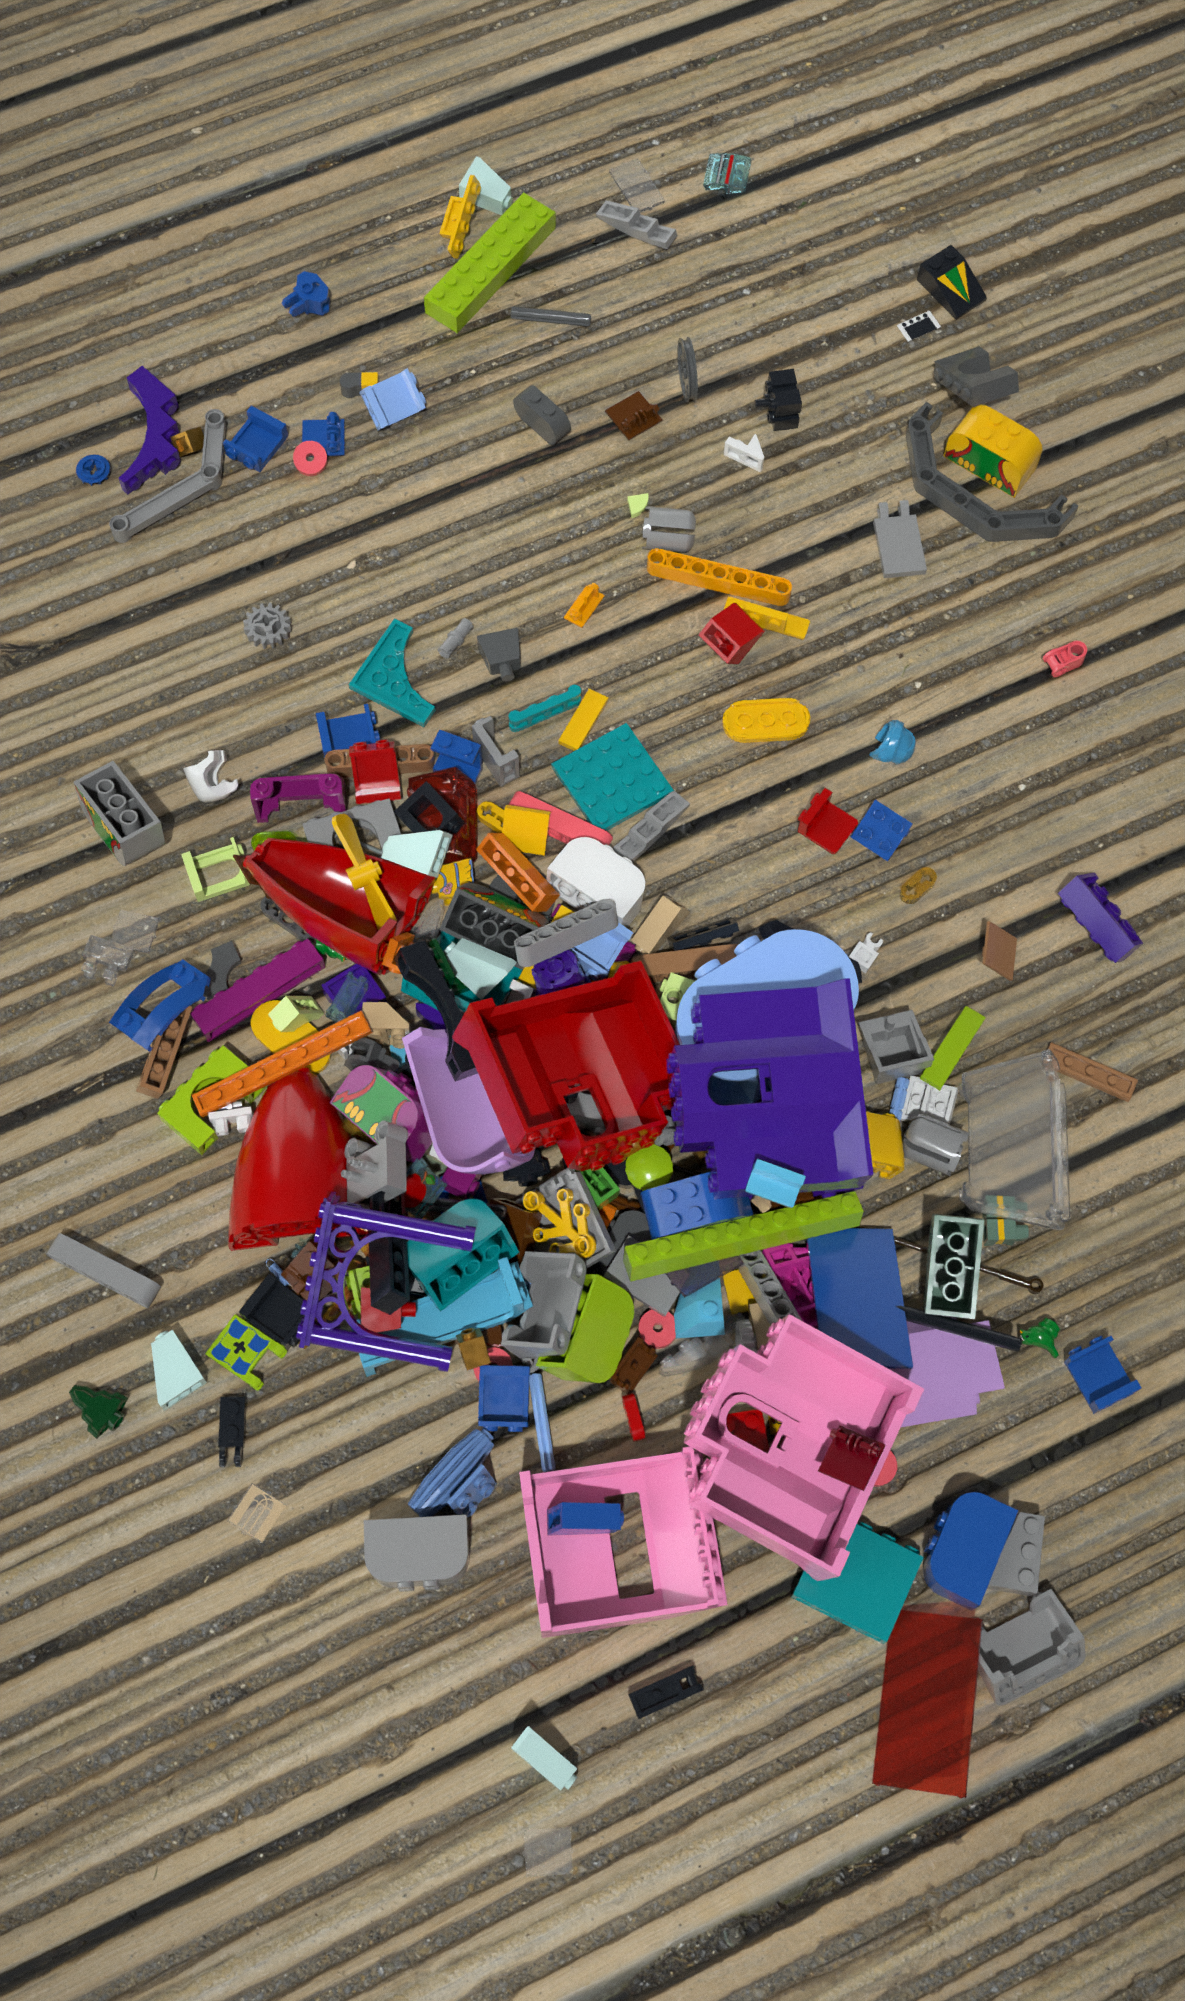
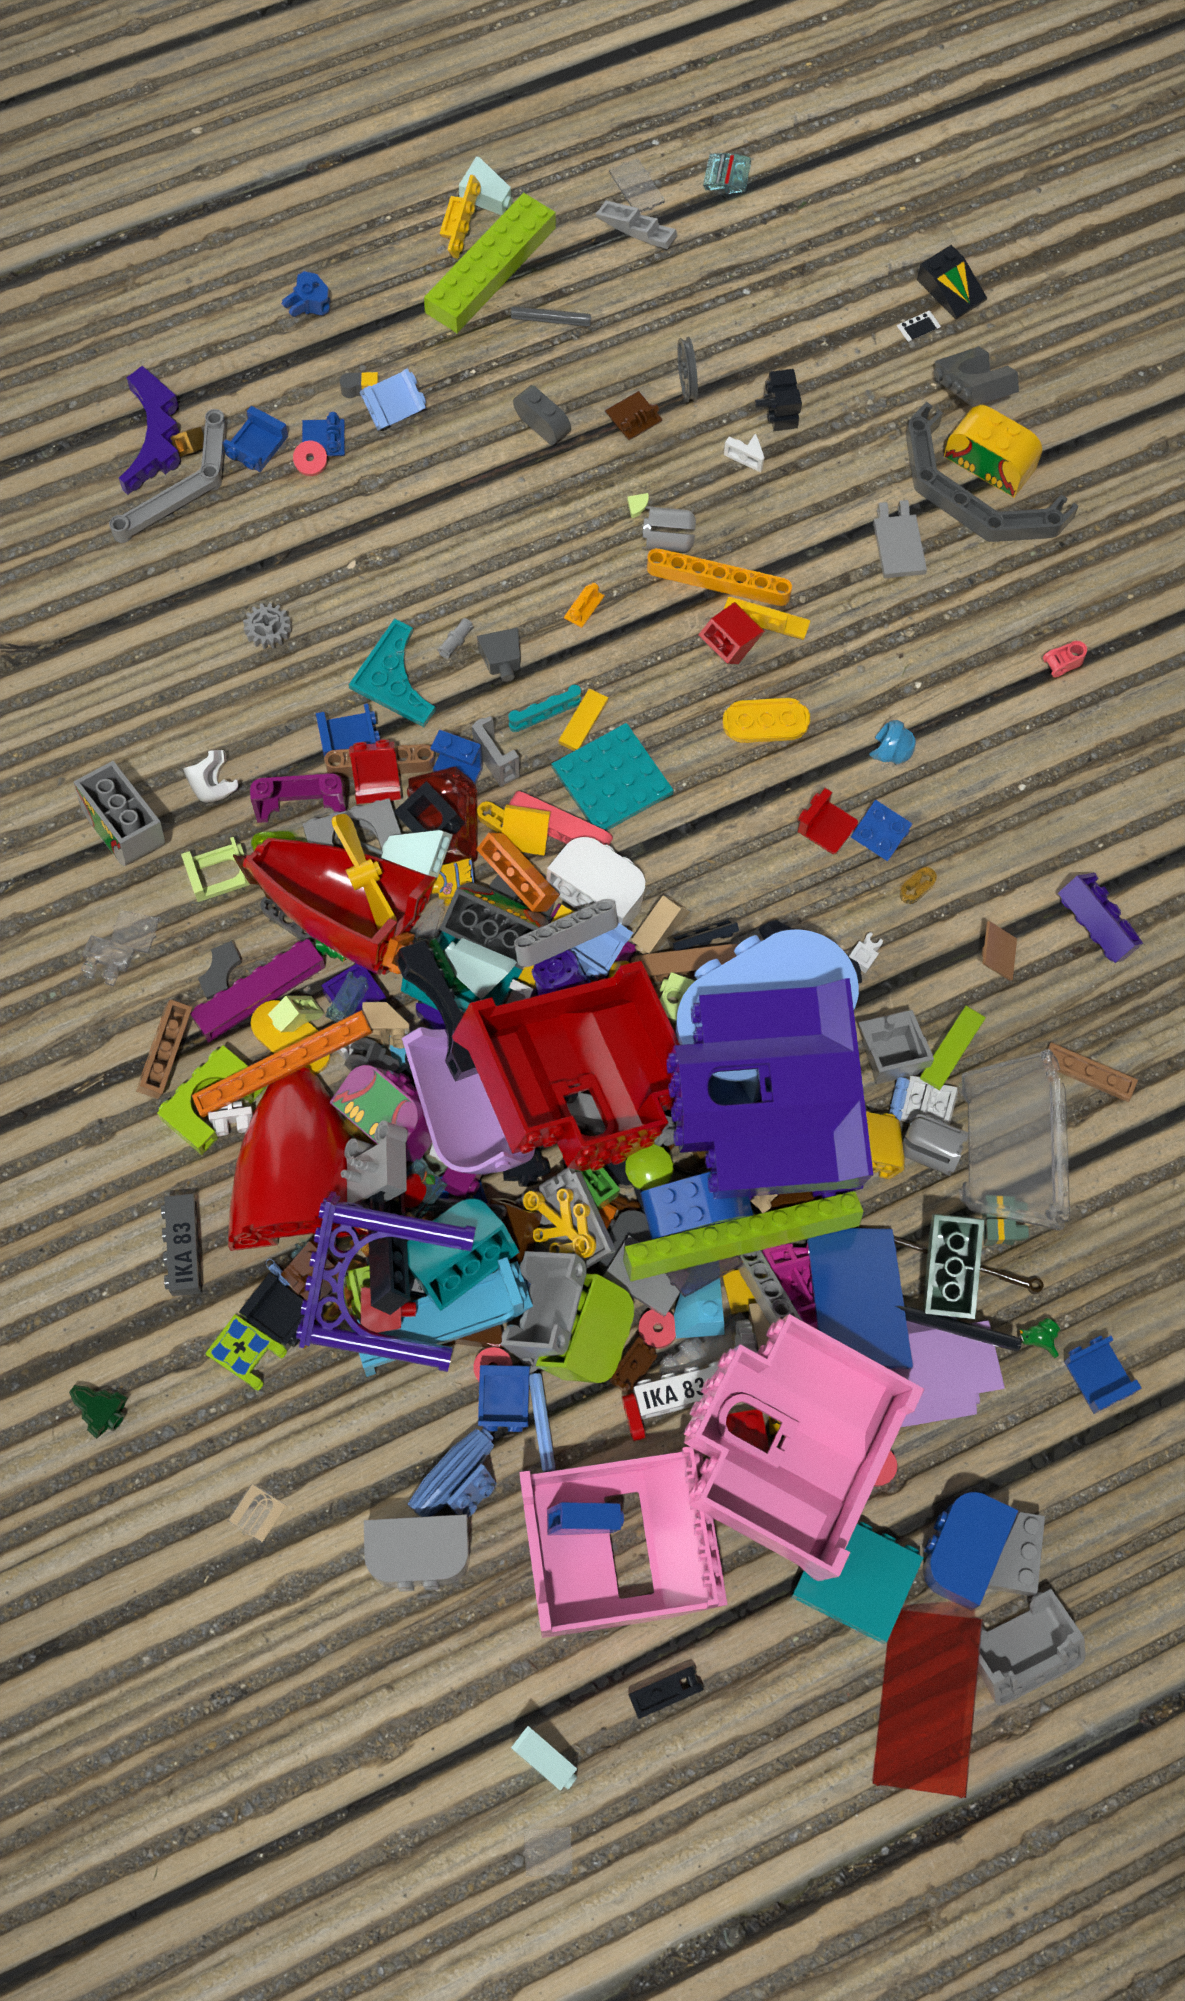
(87, 464): blue gear -> none
(103, 1270): light grey beam -> none
(145, 1030): blue wedge -> none
(174, 1370): light aqua slope -> none
(182, 1245): none -> dark grey brick
(232, 1428): black hinge -> none
(473, 1348): pearl gold brick -> none
(652, 826): light grey slope -> none
(672, 1391): none -> white brick
(774, 1183): medium azure panel -> none
(851, 1457): dark red hinge -> none

